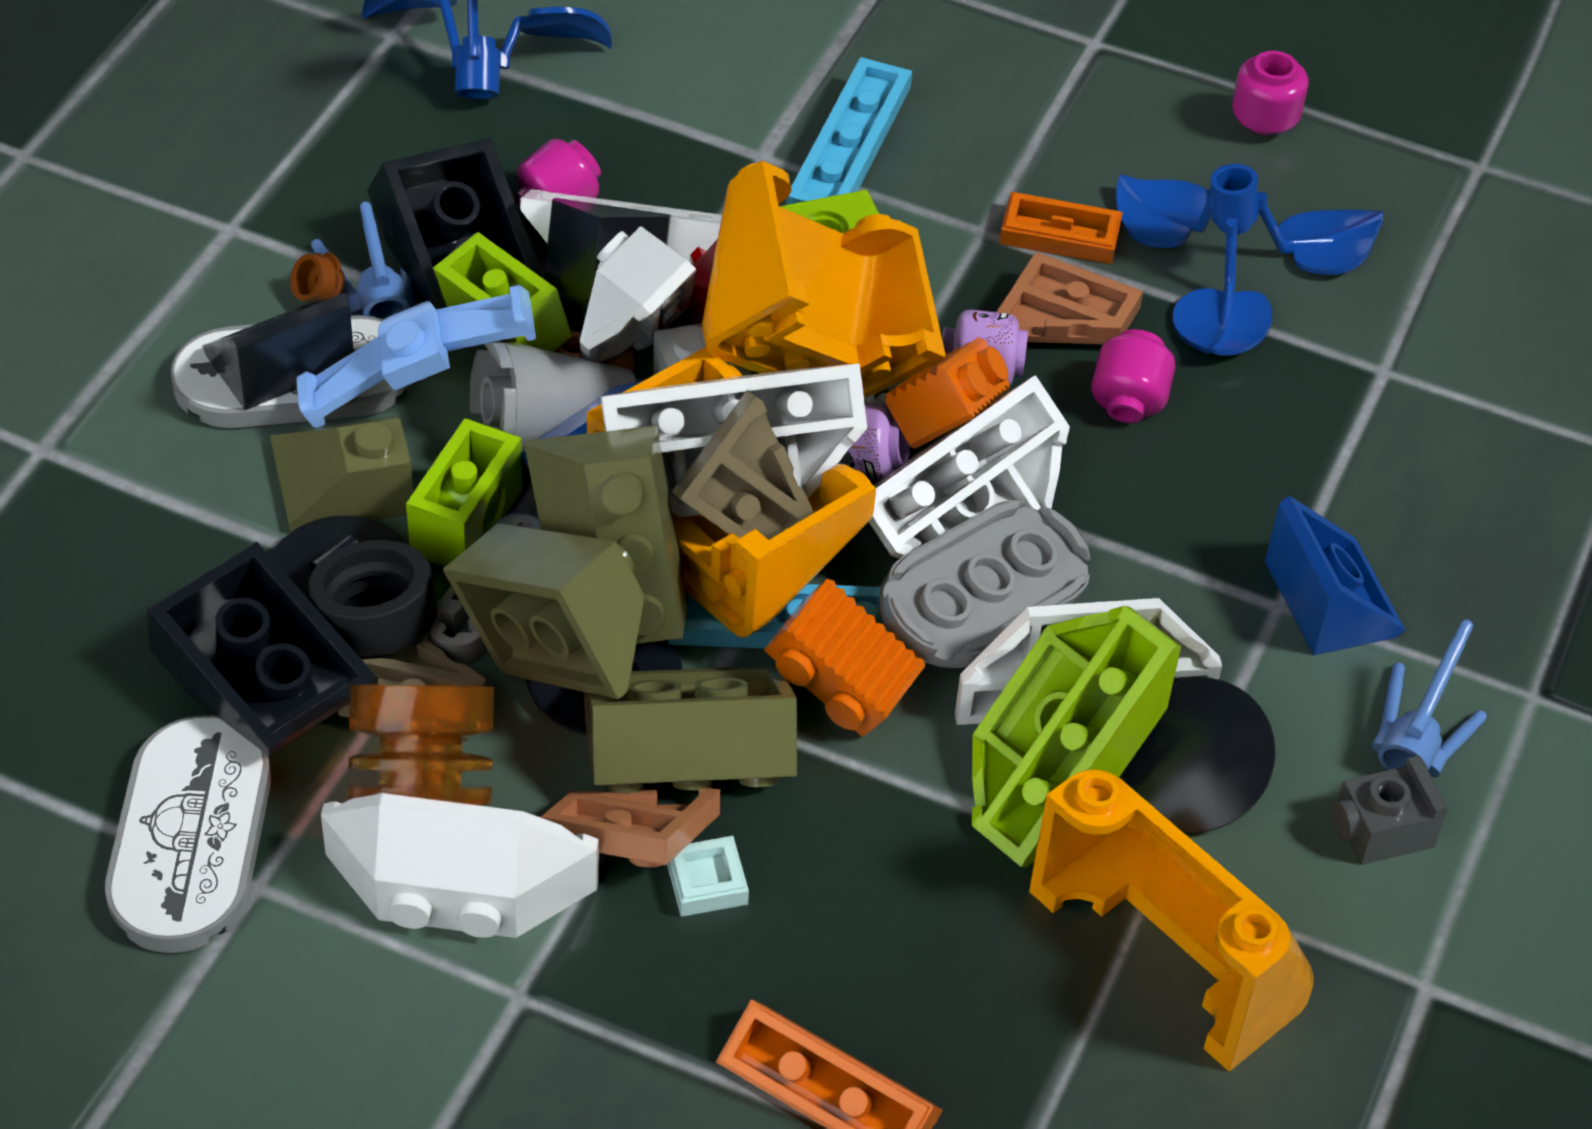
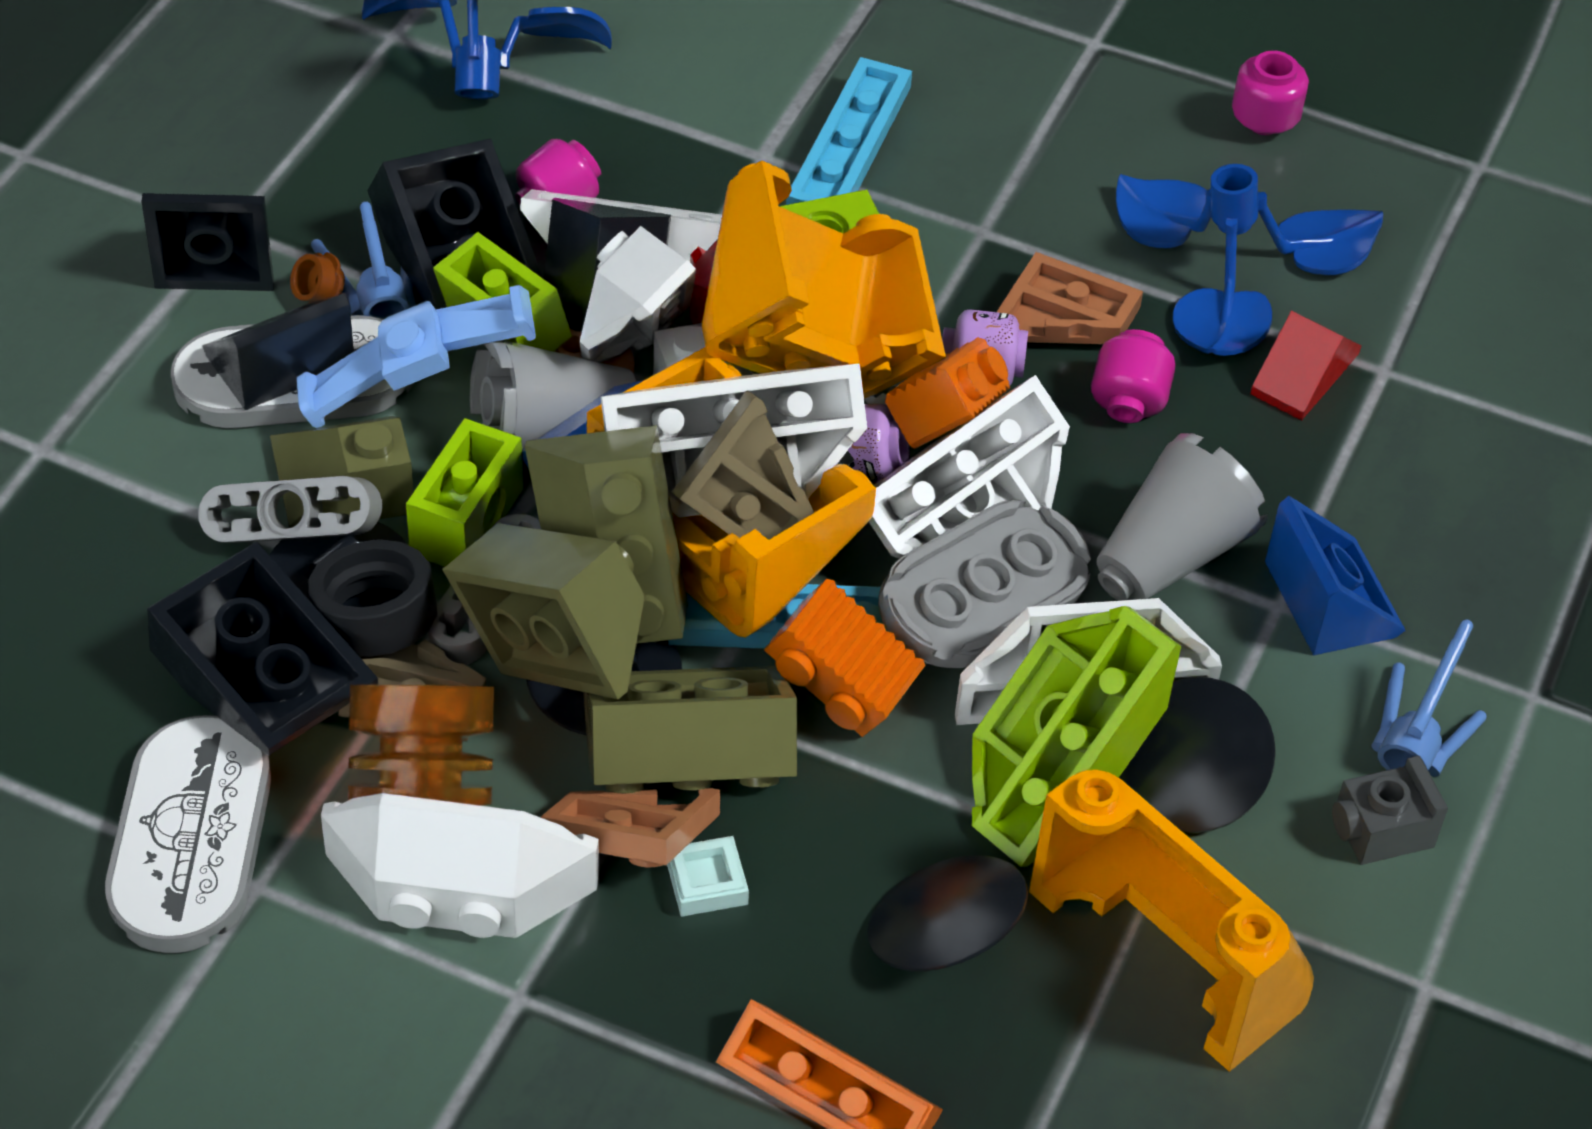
(208, 241): none -> black slope
(270, 492): none -> light grey beam
(947, 913): none -> black shield
(1061, 227): orange tile -> none
(1180, 520): none -> light grey cone
(1302, 365): none -> red slope

